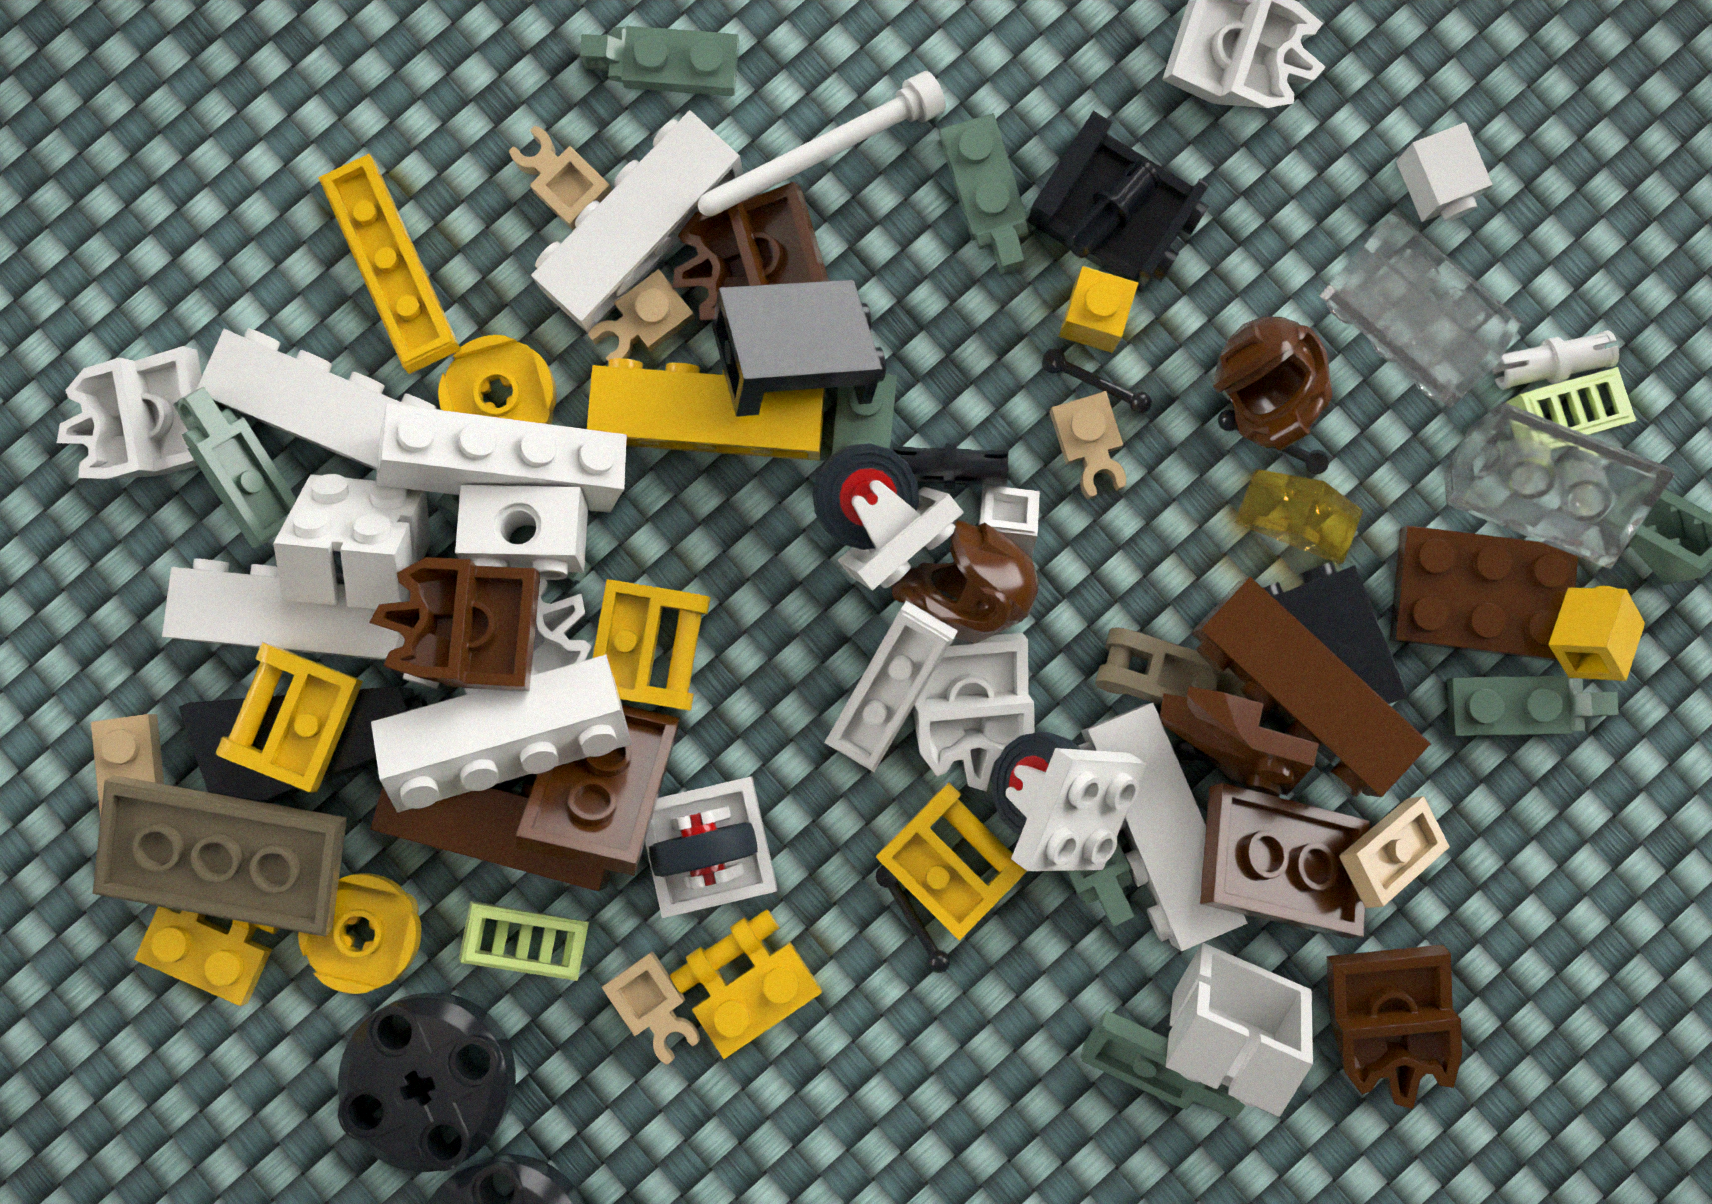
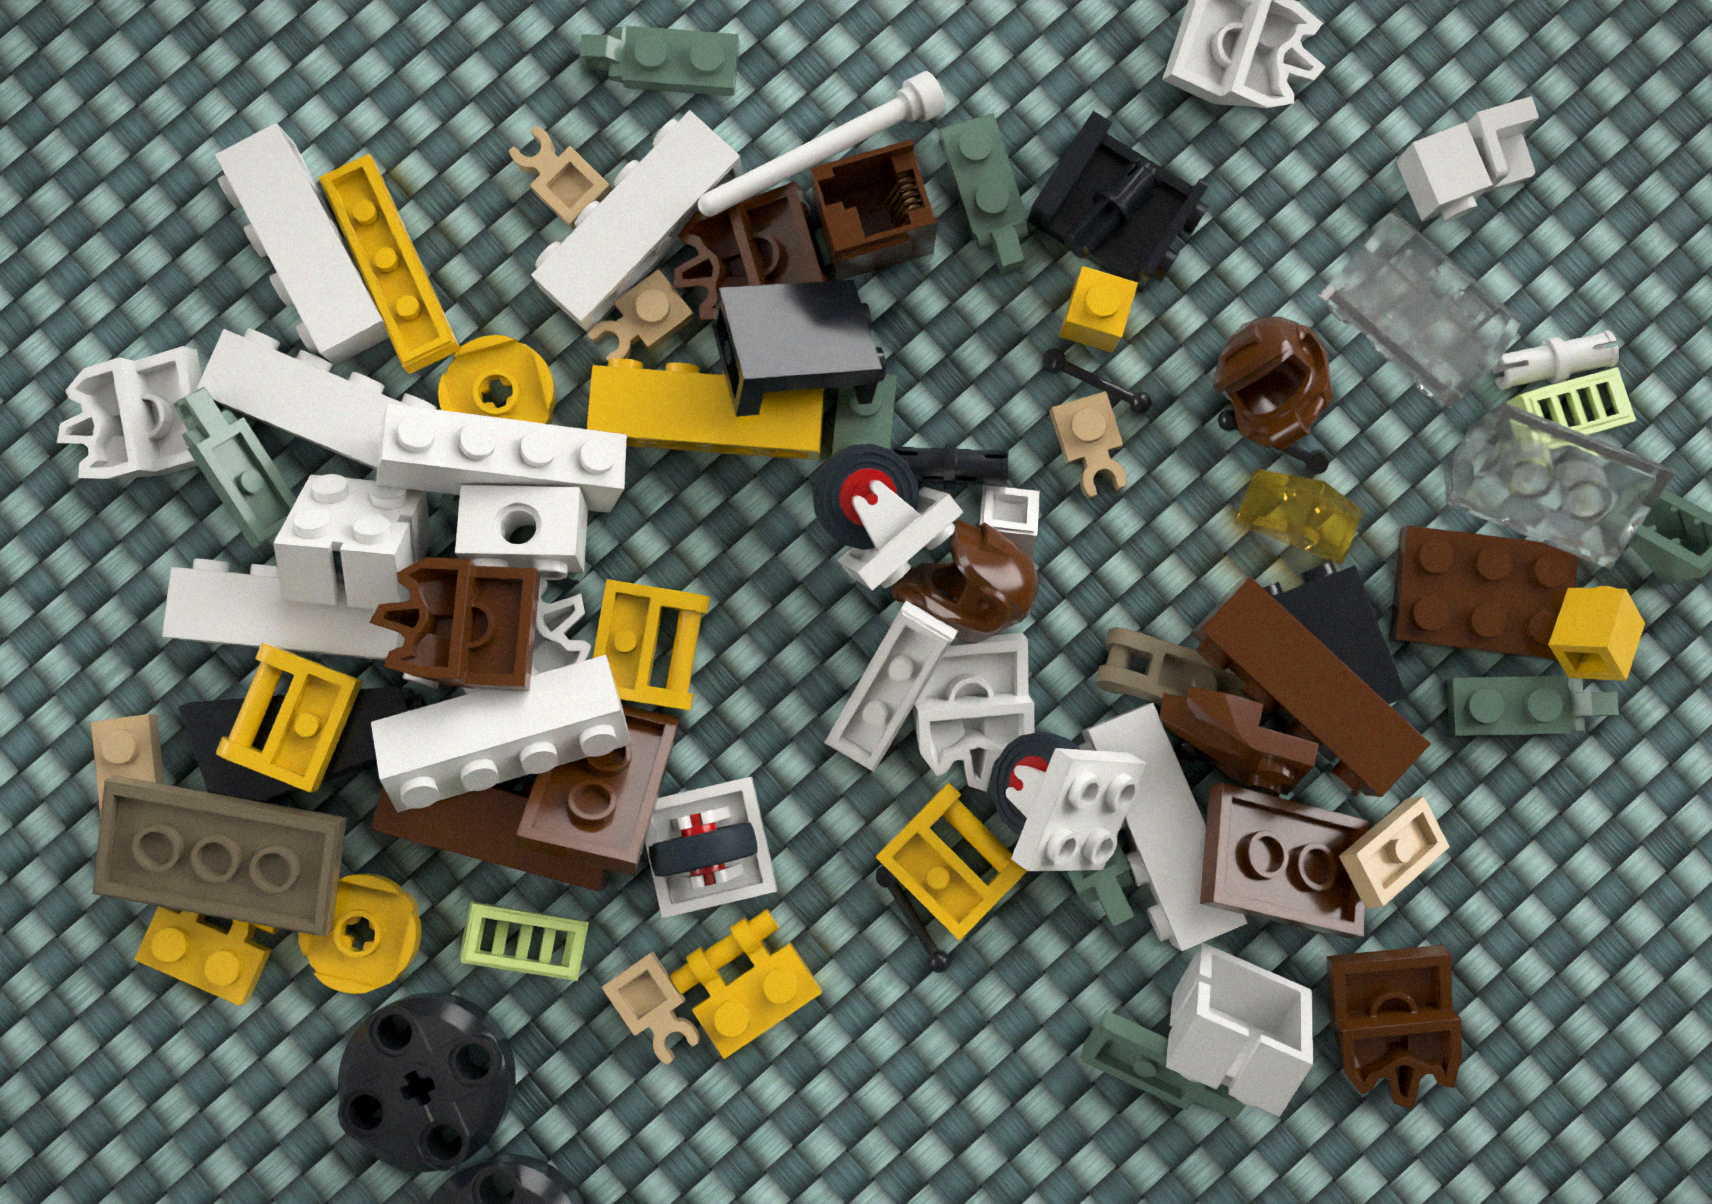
(303, 244): none -> white brick
(873, 210): none -> reddish brown piece
(1501, 141): none -> white panel

